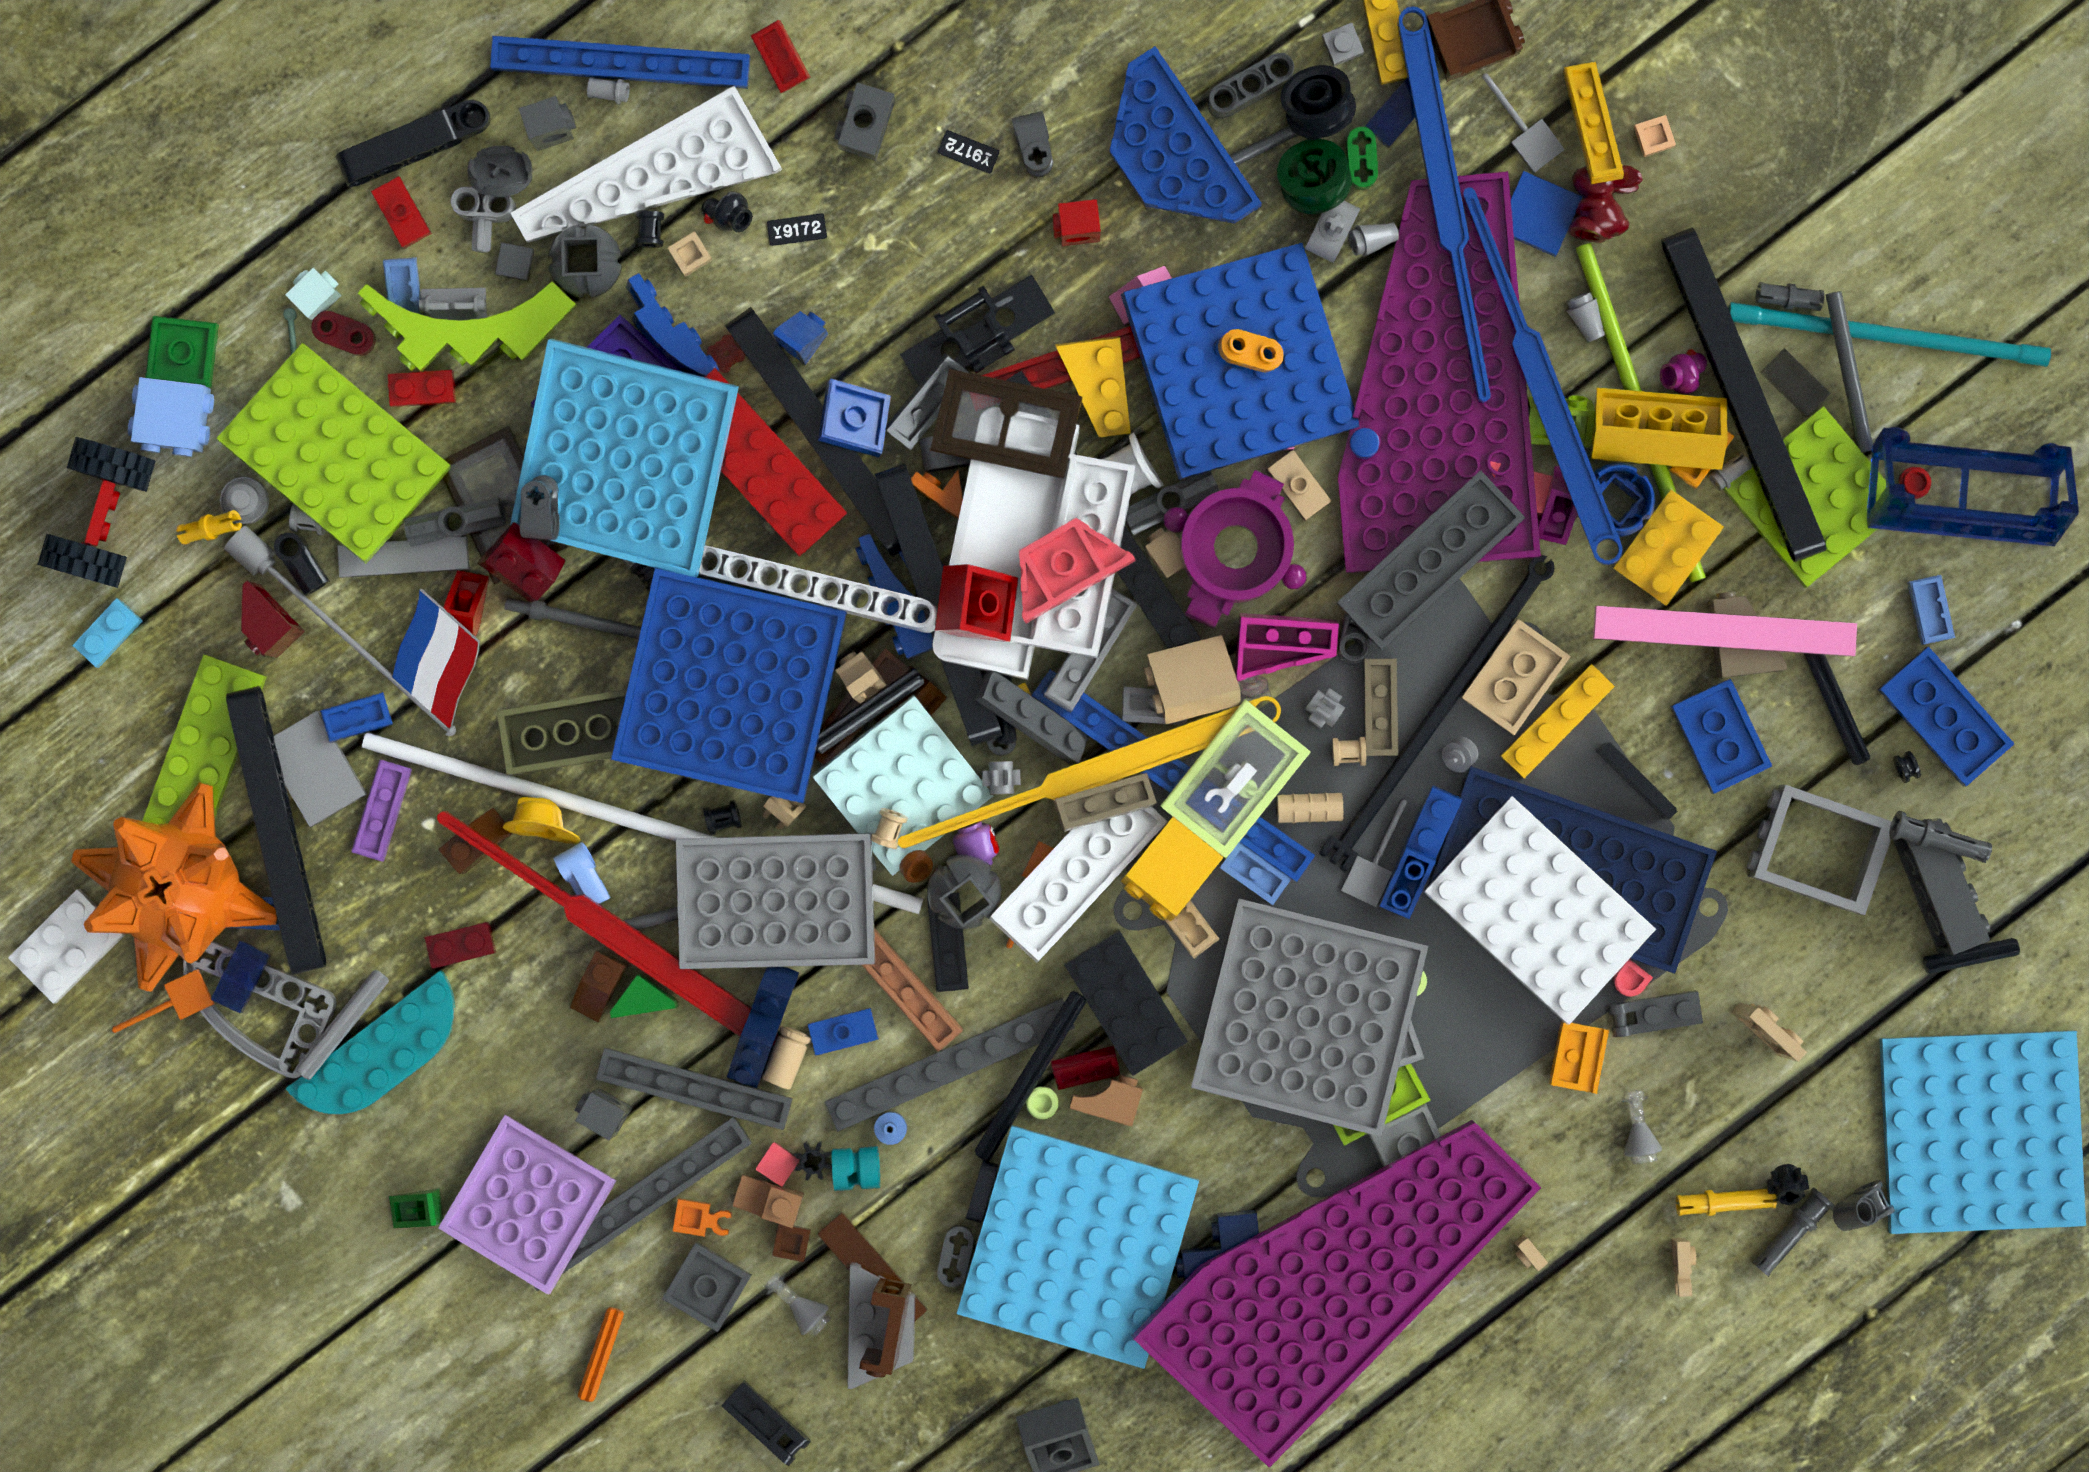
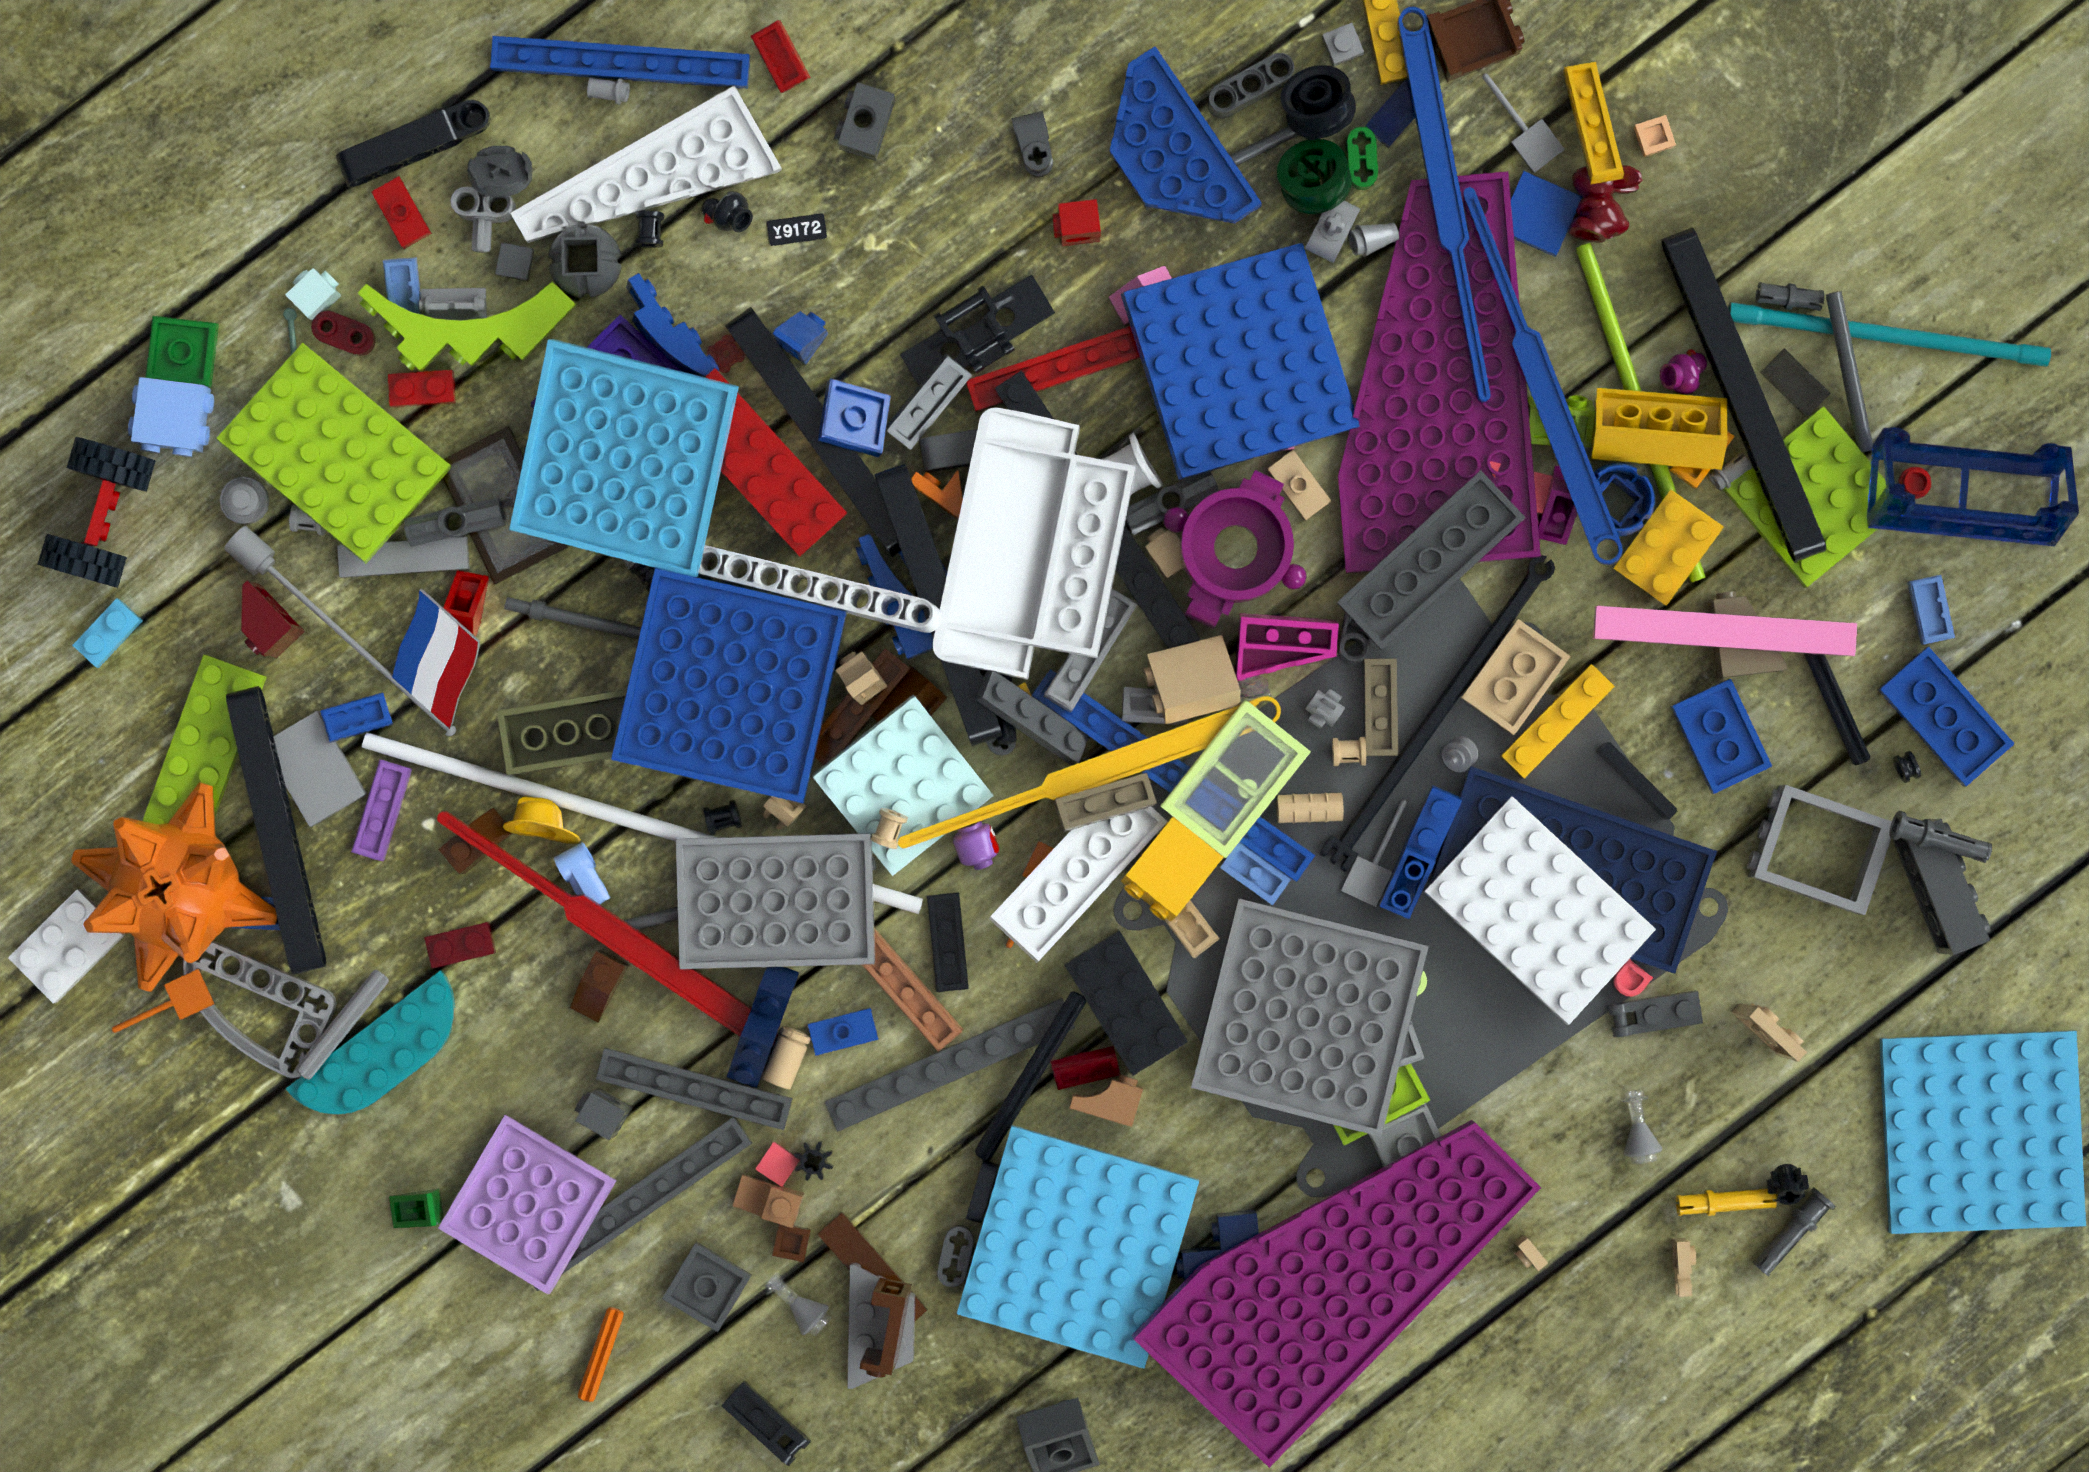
(209, 527): yellow pin -> none
(240, 977): clear blue plate -> none
(302, 565): black piece -> none
(522, 563): dark red slope -> none
(540, 515): dark grey piece -> none
(548, 123): dark grey brick -> none
(642, 997): green slope -> none
(690, 253): tan plate -> none
(695, 1217): orange plate -> none
(856, 1168): teal wheel -> none
(869, 710): black axle -> none
(894, 1120): medium blue tile -> none
(916, 866): dark orange tile -> none
(952, 876): dark grey piece -> none
(968, 151): black sticker -> none
(976, 603): red slope -> none
(1001, 777): light grey gear -> none
(1006, 423): dark brown door -> none
(1042, 1102): yellowish green tile -> none
(1066, 565): coral wing -> none
(1099, 378): yellow wing -> none
(1236, 779): white plate -> none
(1251, 354): light orange plate -> none
(1364, 443): blue piece -> none
(1578, 1057): light orange plate -> none
(1586, 316): light grey cone -> none
(1862, 1207): dark grey piece -> none
(1975, 955): black axle -> none

